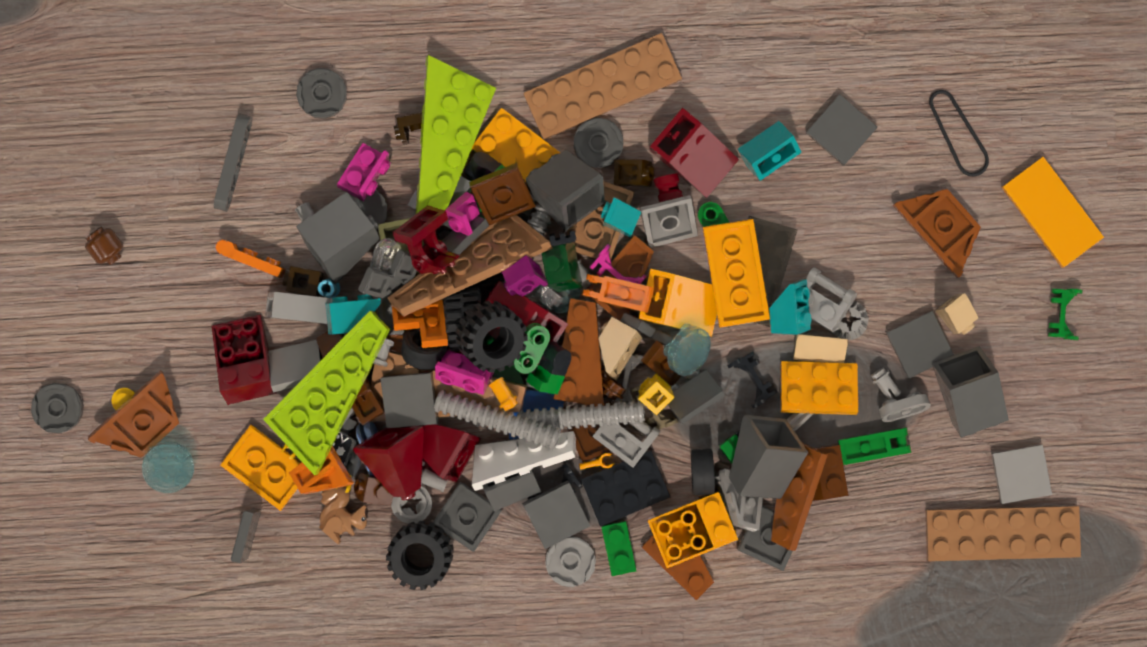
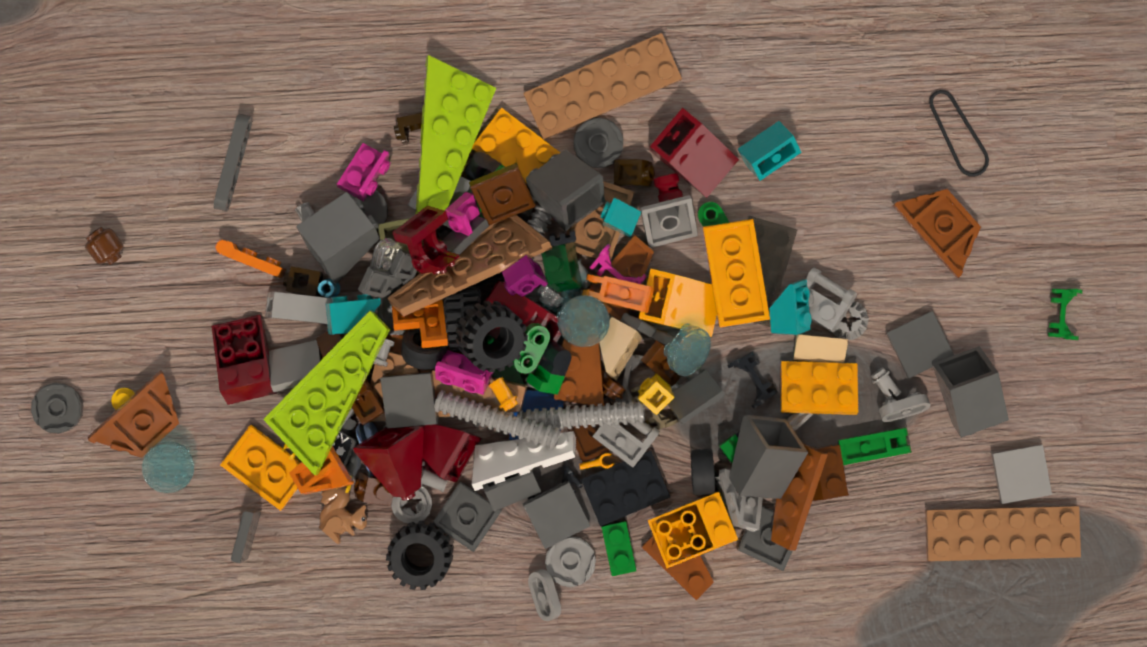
(321, 93): dark grey tile -> none
(544, 595): none -> light grey plate
(583, 321): none -> clear light blue tile
(841, 130): dark grey tile -> none
(958, 314): tan slope -> none
(1052, 212): light orange tile -> none

